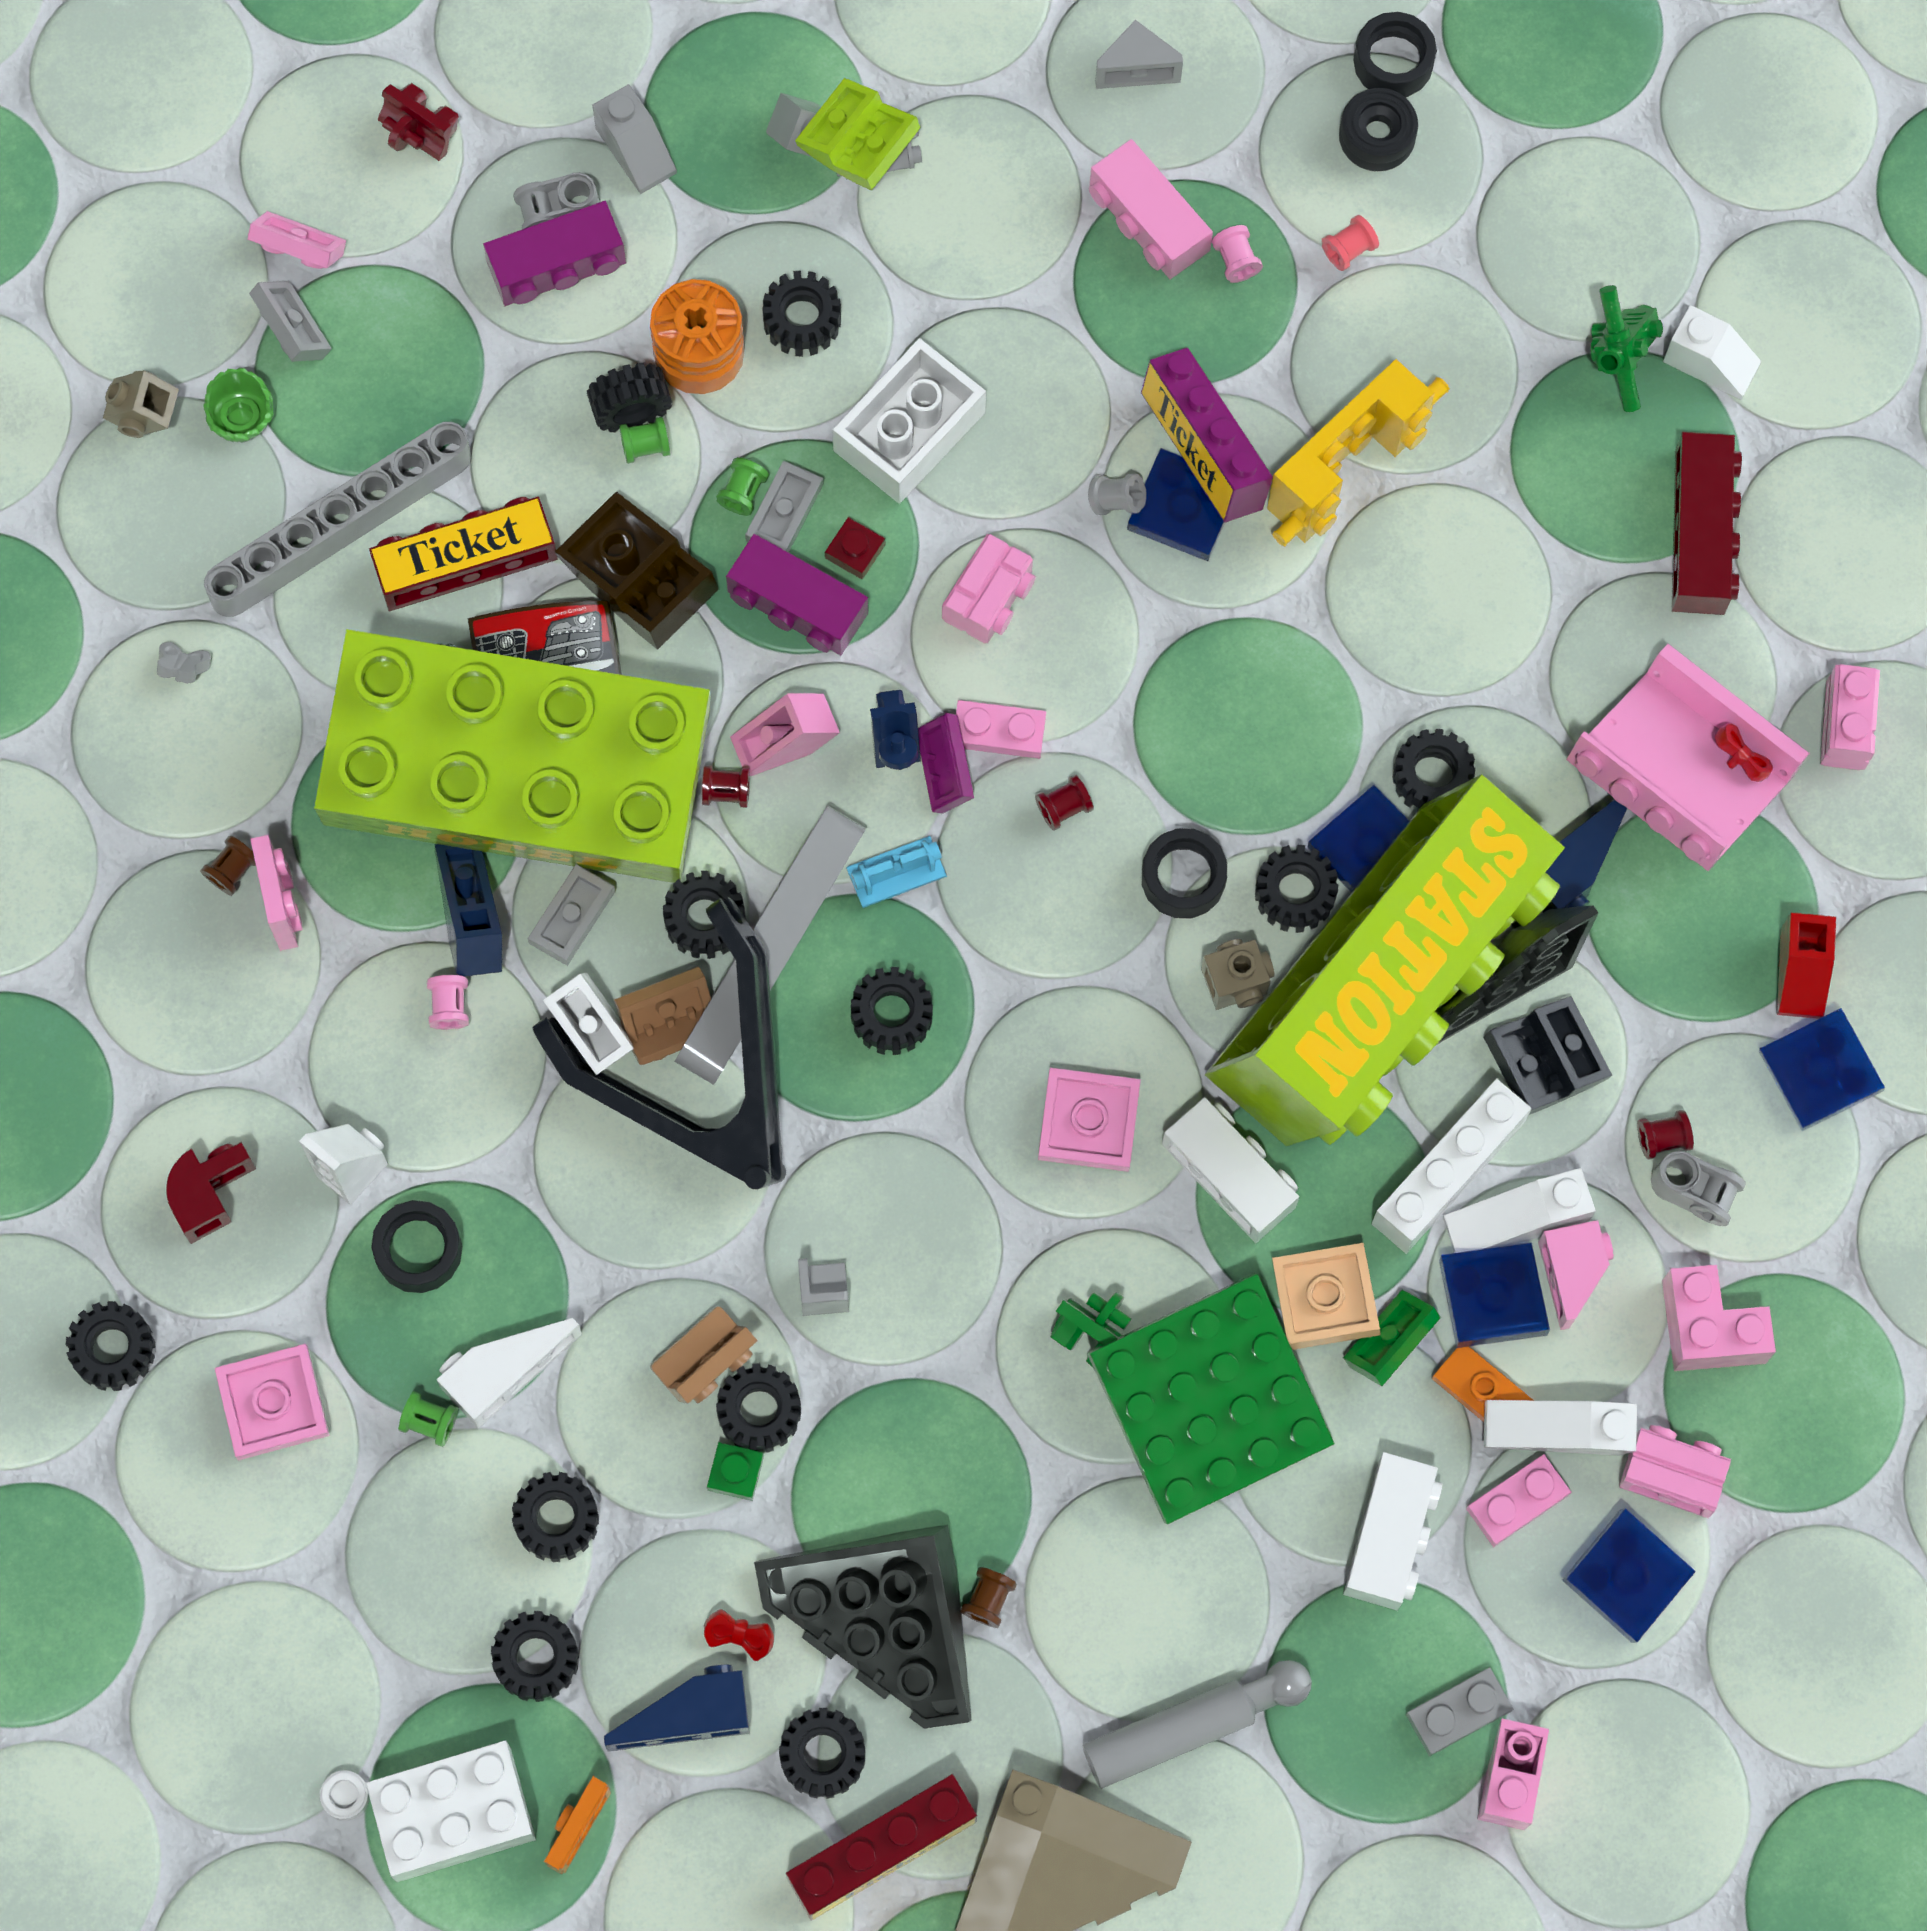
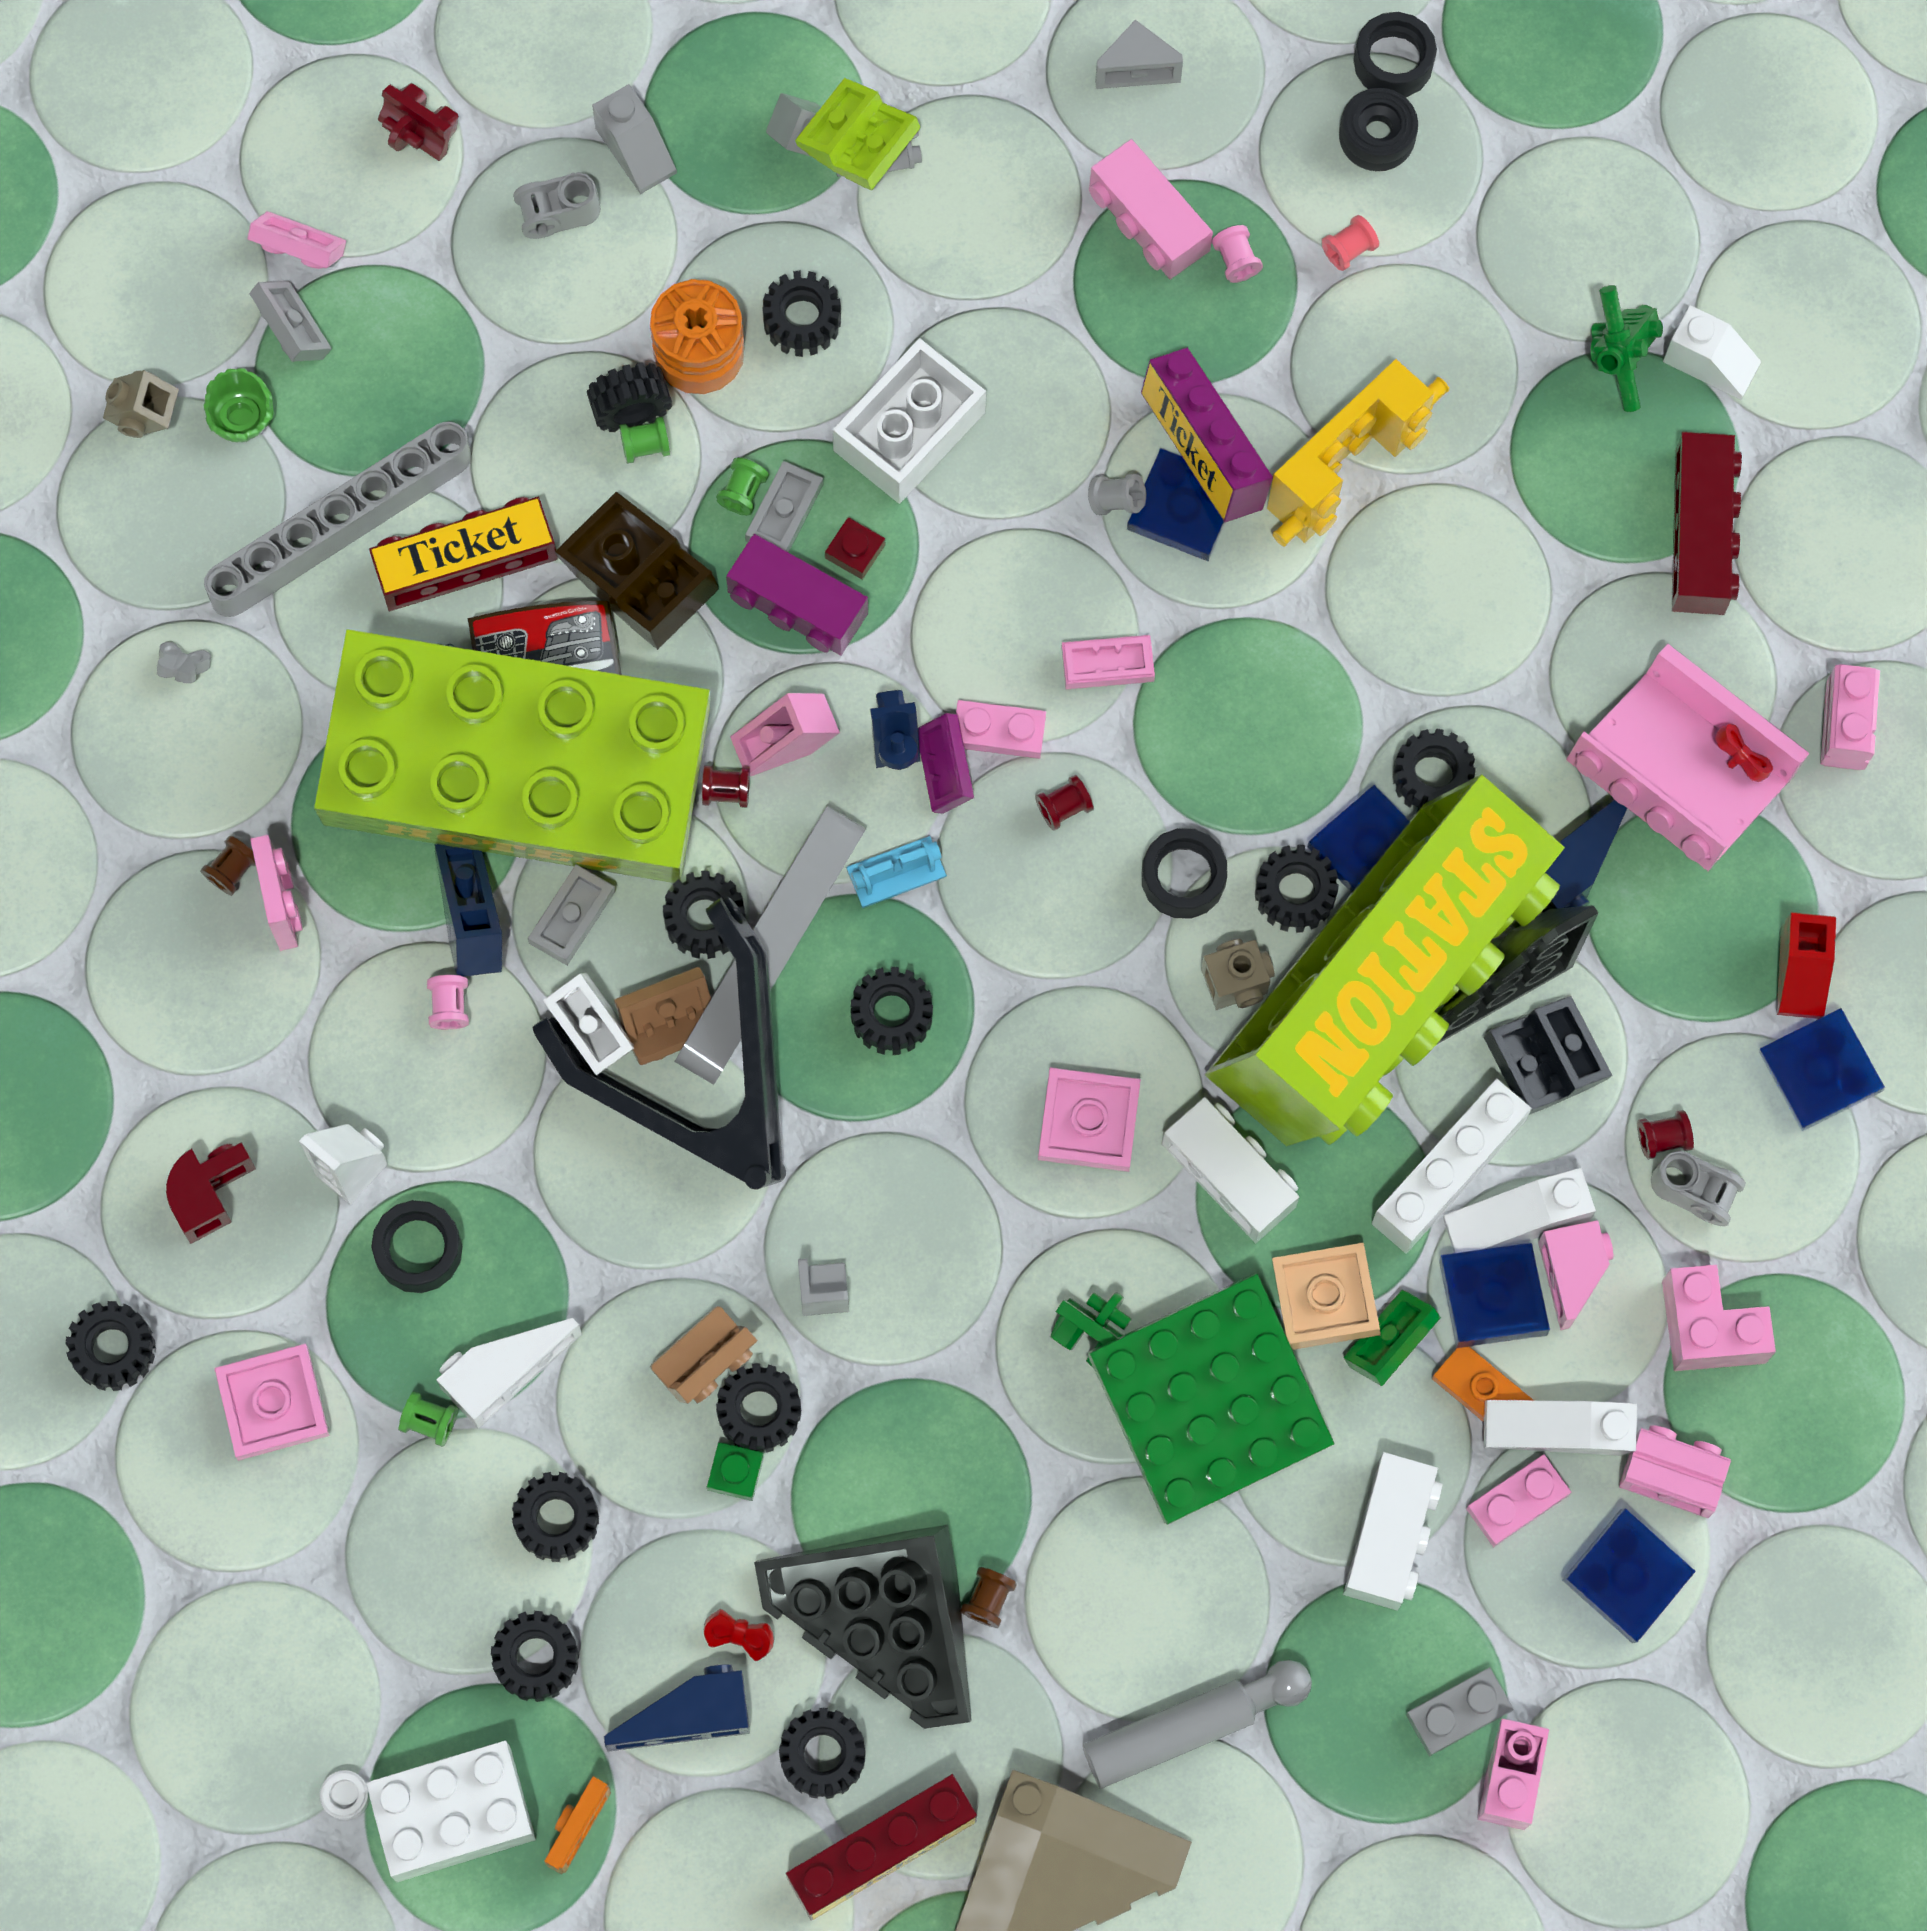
(555, 254): magenta brick -> none
(988, 589): bright pink brick -> none
(1108, 662): none -> bright pink plate

